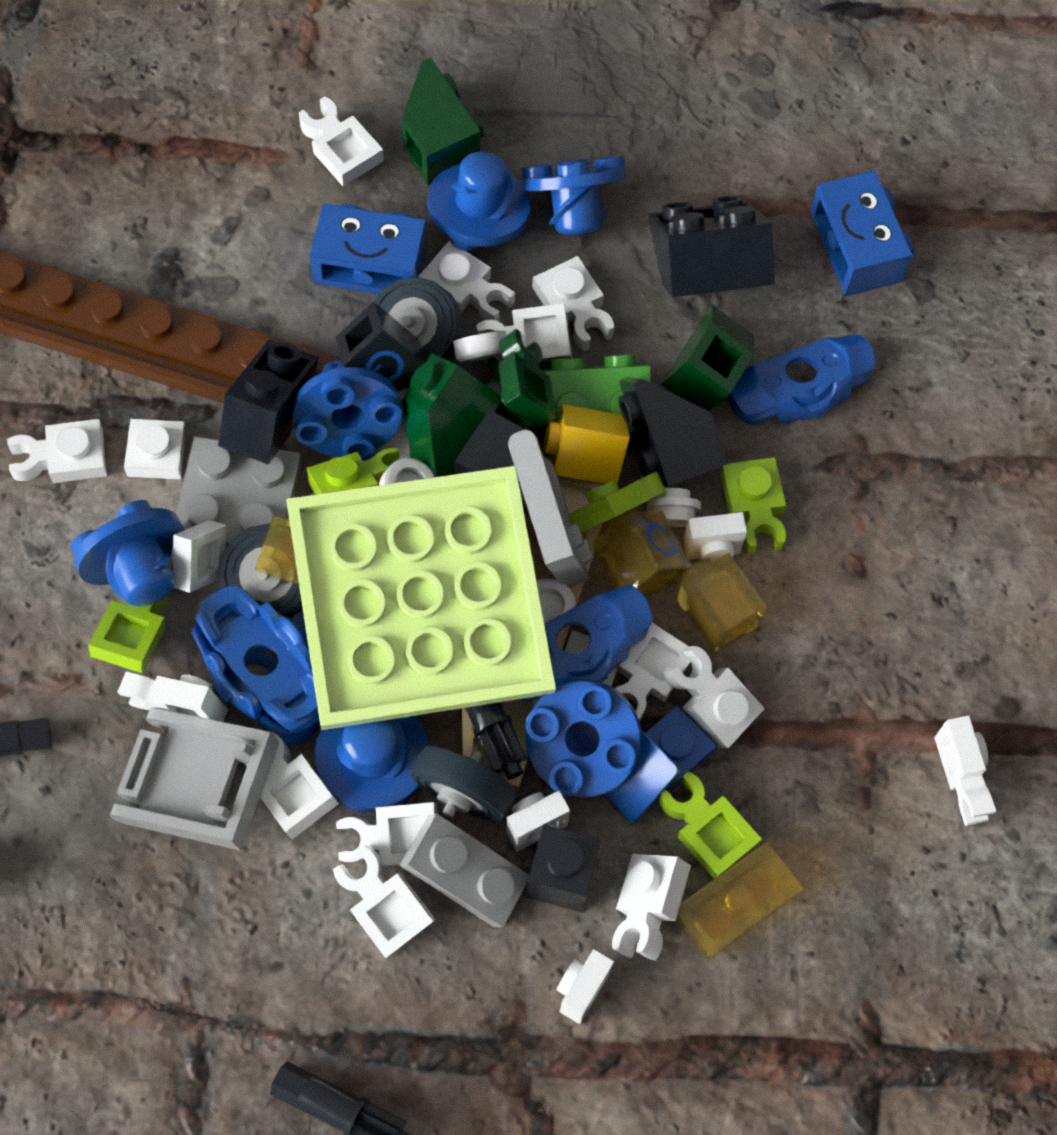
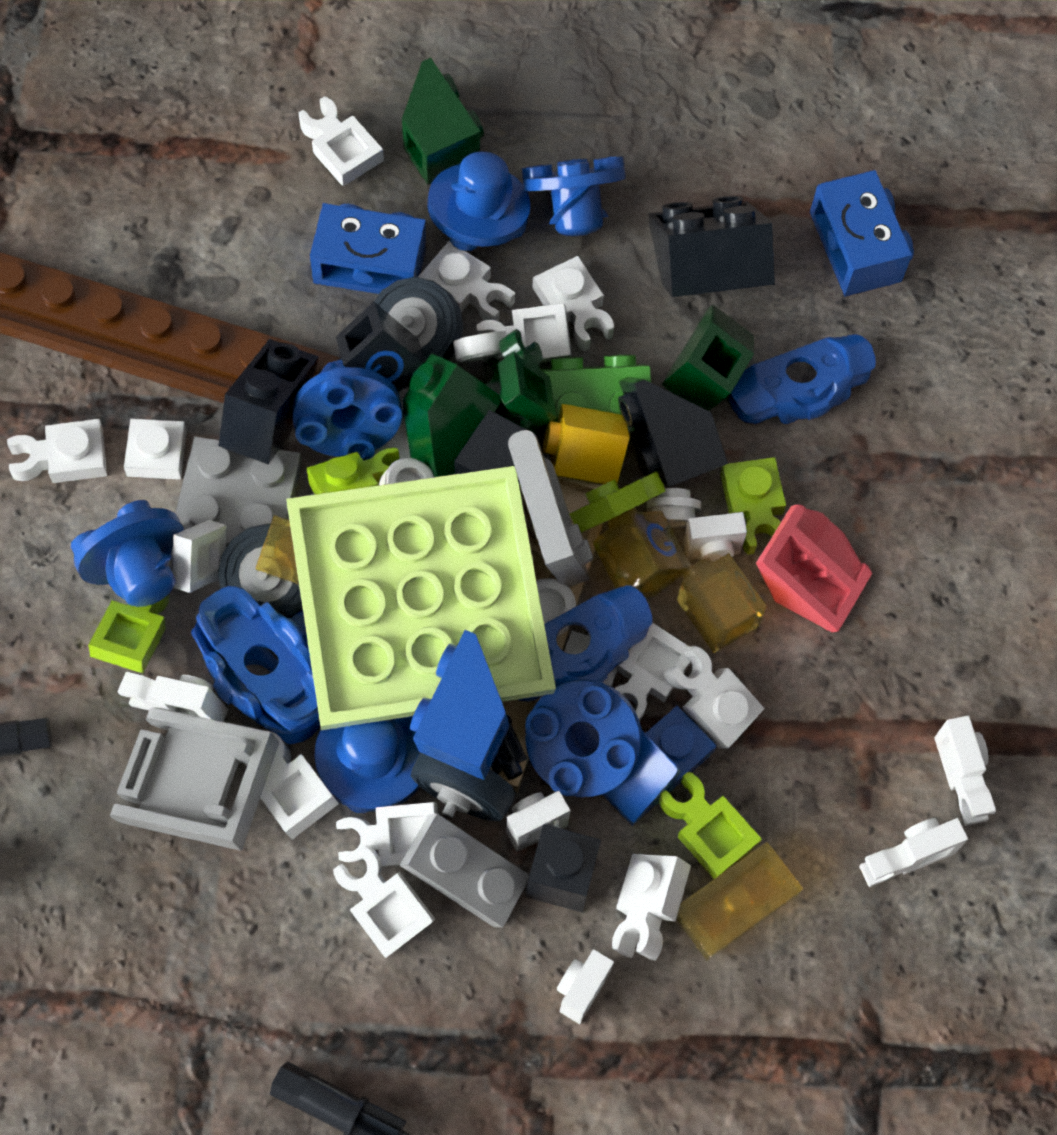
(466, 715): none -> blue slope
(813, 568): none -> coral slope
(924, 845): none -> white plate

